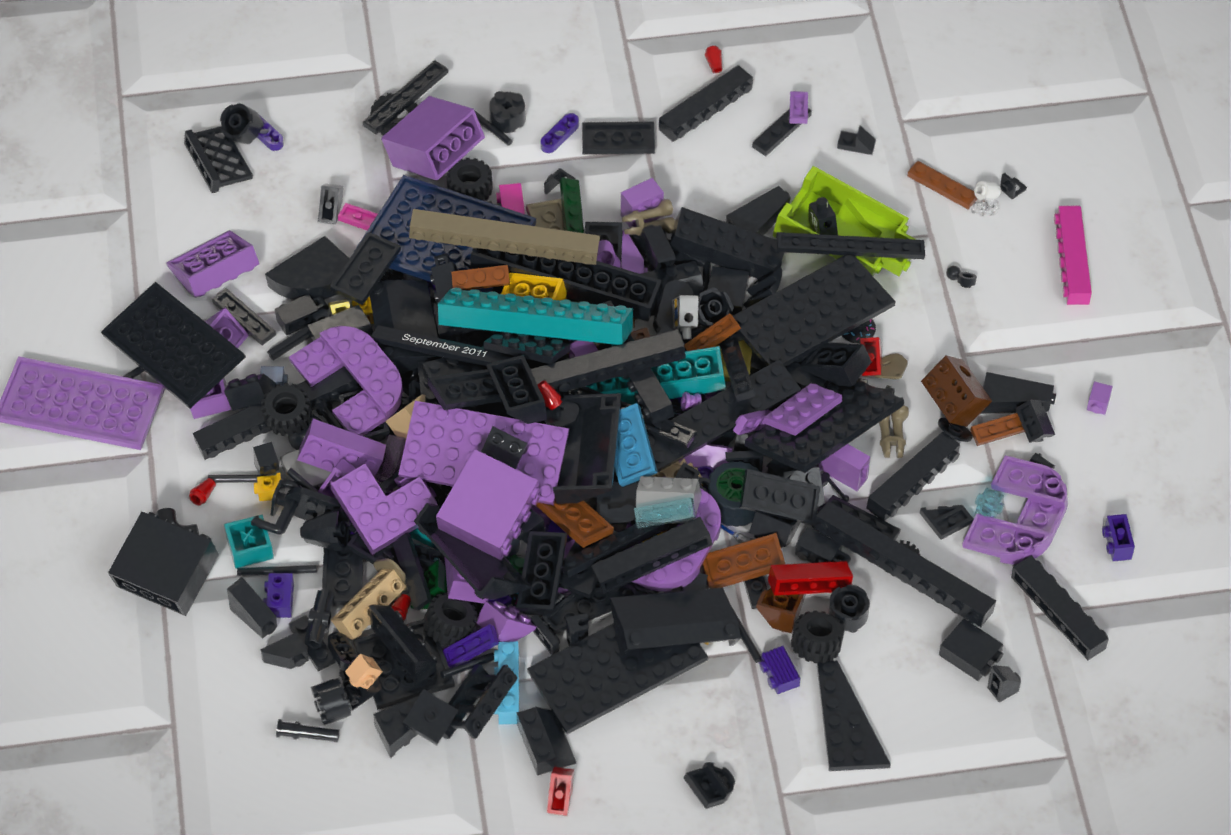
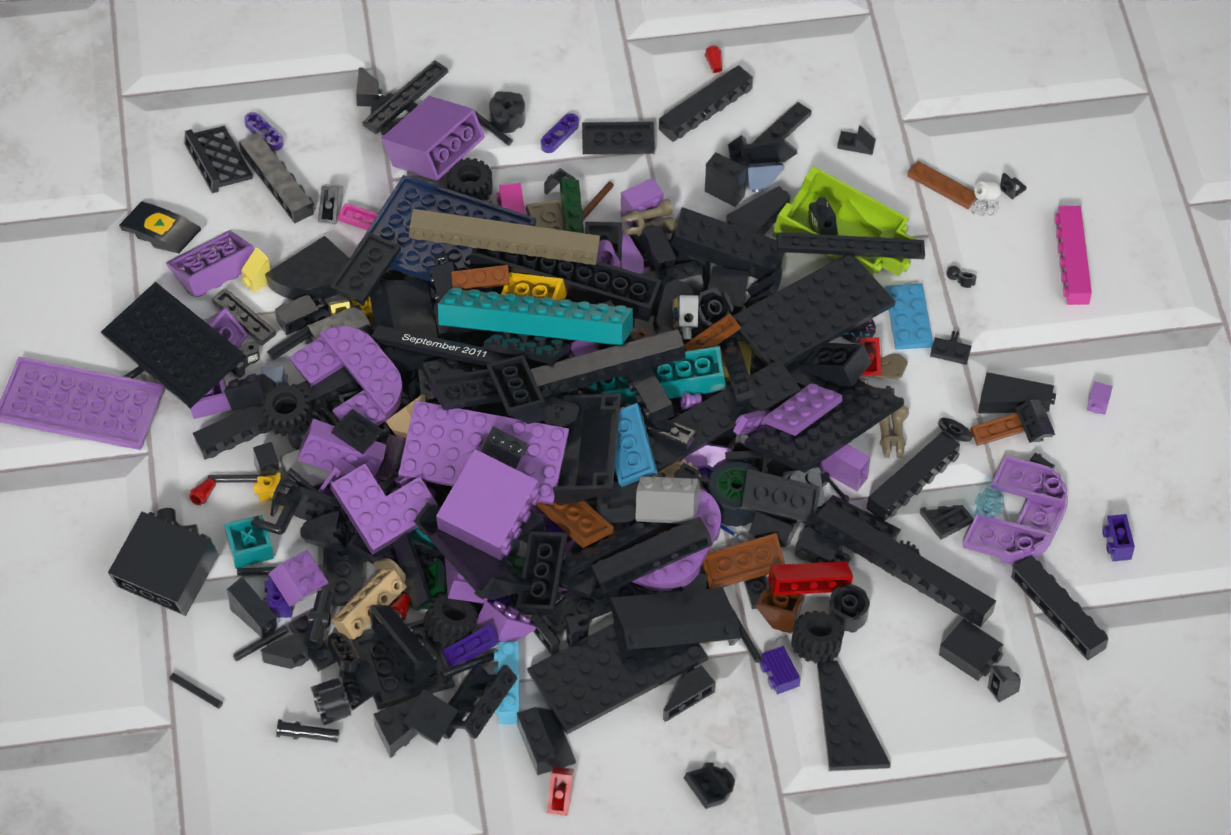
(160, 227): none -> black slope
(196, 690): none -> black bar
(240, 123): black brick -> none
(252, 354): none -> black leg
(254, 270): none -> light yellow slope
(260, 643): none -> black piece
(276, 177): none -> brick
(298, 578): none -> medium lavender brick
(357, 431): none -> black tile
(363, 671): light nougat brick -> none
(367, 89): none -> black slope
(550, 395): red cone -> none
(597, 199): none -> reddish brown bar
(665, 513): clear light blue plate -> none
(692, 689): none -> black slope
(725, 179): none -> black brick
(761, 152): none -> black piece
(762, 175): none -> sand blue slope
(798, 107): medium lavender plate -> none
(909, 317): none -> dark azure plate
(951, 349): none -> black plate
(956, 391): reddish brown piece -> none

